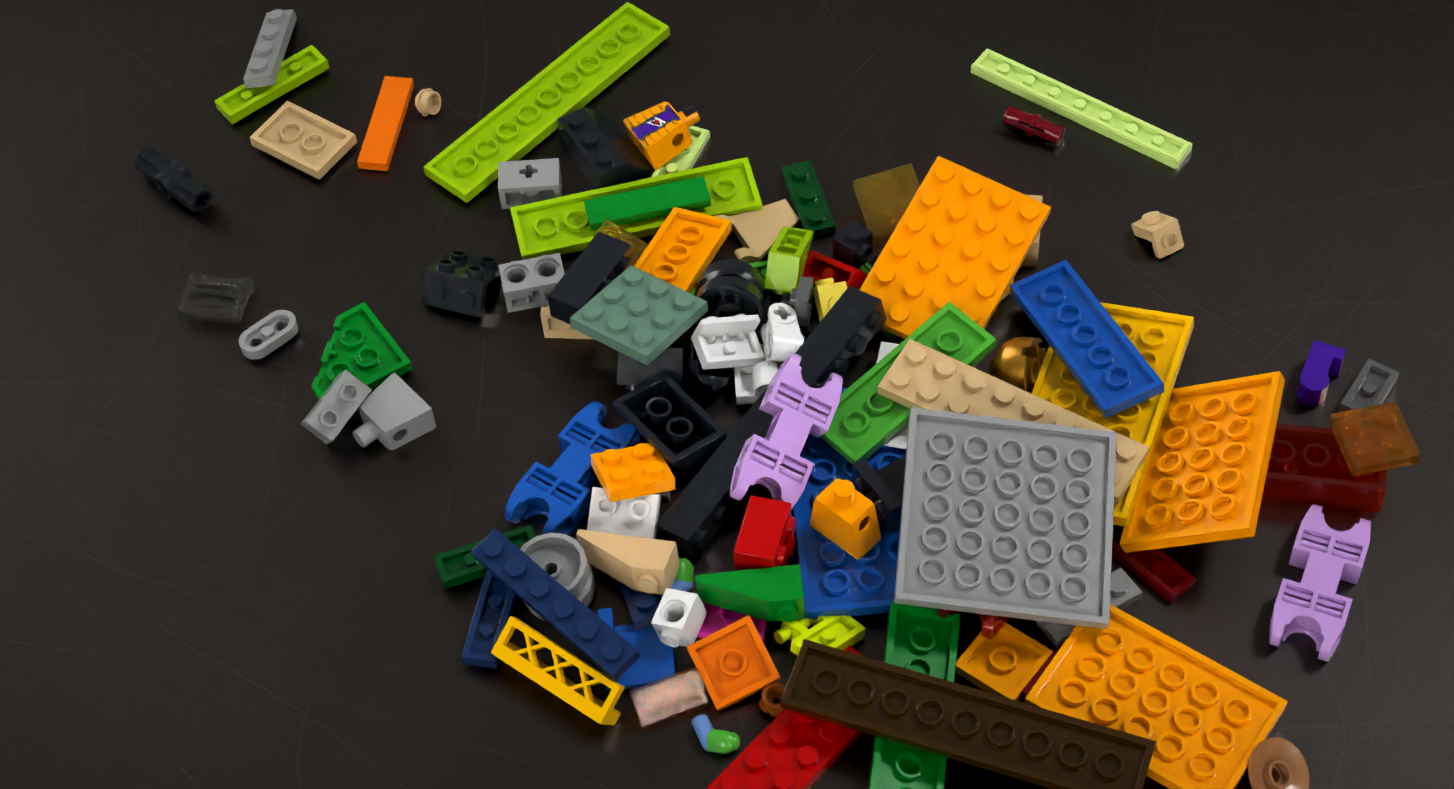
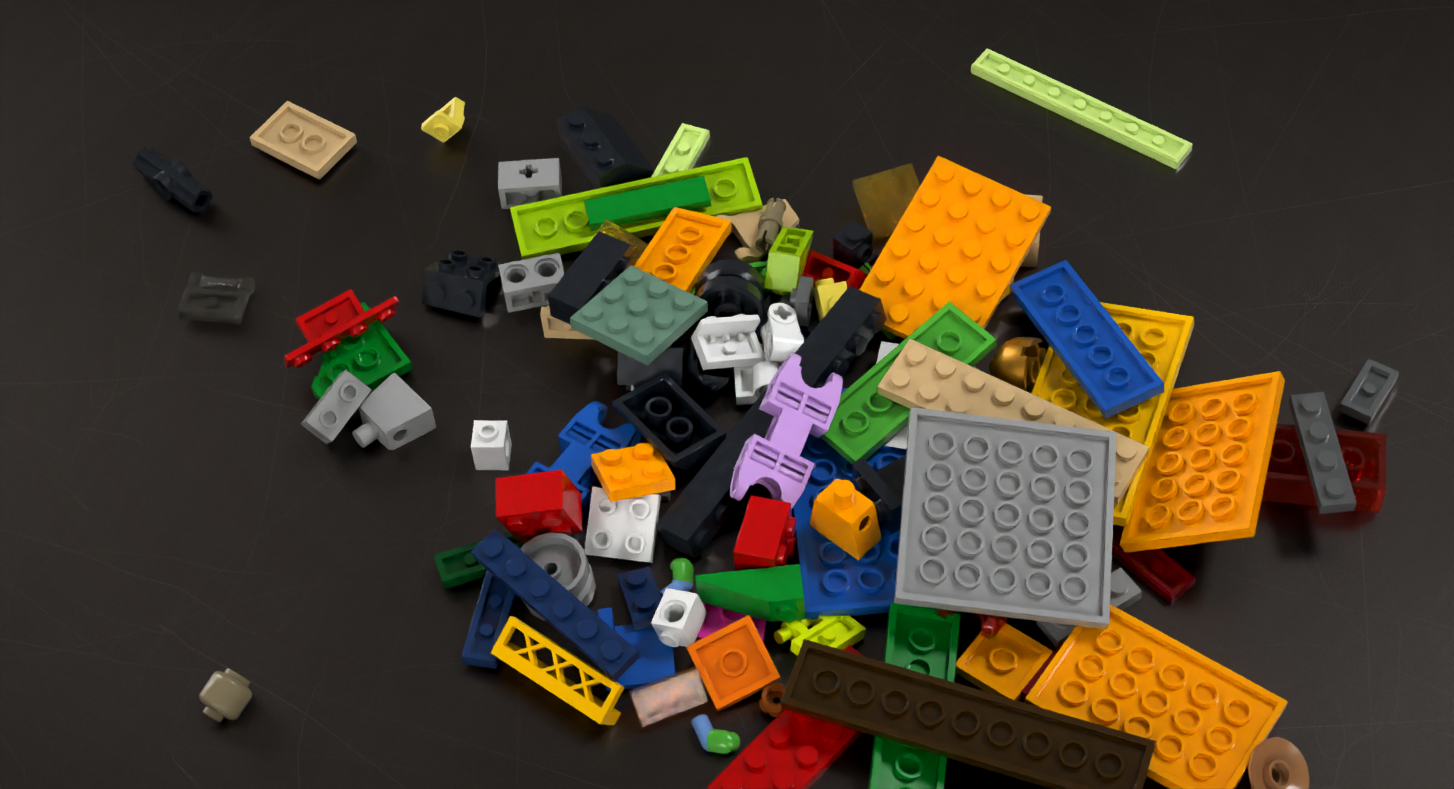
(225, 695): none -> dark tan head
(266, 335): light grey plate -> none
(270, 48): light grey plate -> none
(292, 73): lime plate -> none
(332, 322): none -> red bracket
(385, 123): orange tile -> none
(428, 102): tan plate -> none
(446, 121): none -> light yellow bracket
(491, 445): none -> white brick
(538, 504): none -> red brick
(557, 90): lime plate -> none
(635, 561): tan slope -> none
(661, 132): light orange torso -> none
(770, 224): none -> dark tan pin
(808, 199): dark green plate -> none
(1033, 125): dark red pin -> none
(1161, 231): tan bracket -> none
(1313, 604): lavender piece -> none
(1314, 379): dark purple leg -> none
(1322, 453): none -> dark grey plate
(1374, 438): clear orange plate -> none

